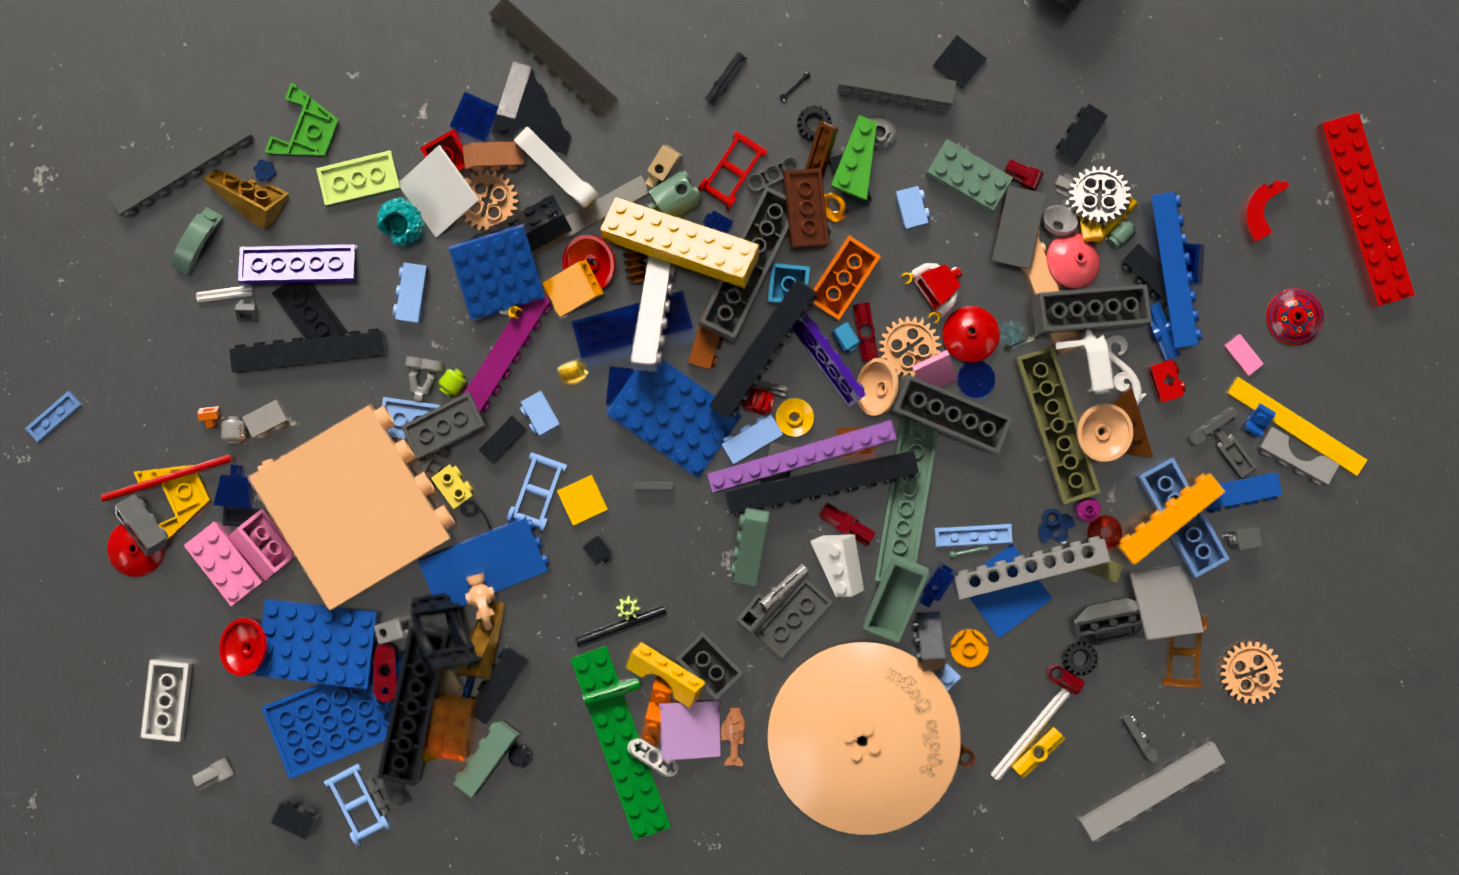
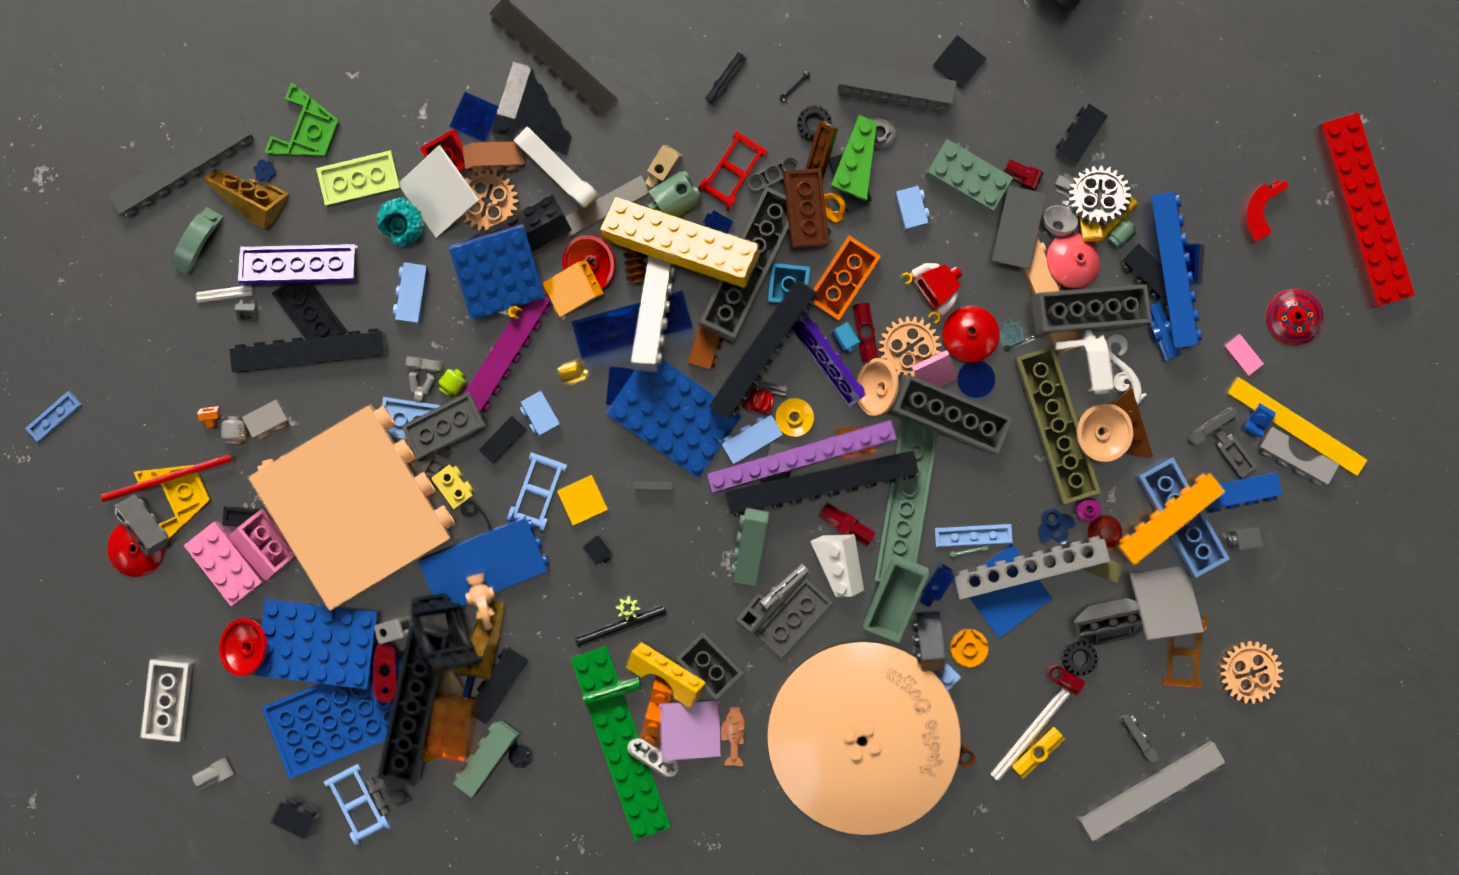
(234, 489): clear blue torso -> none
(1158, 375): red brick -> none

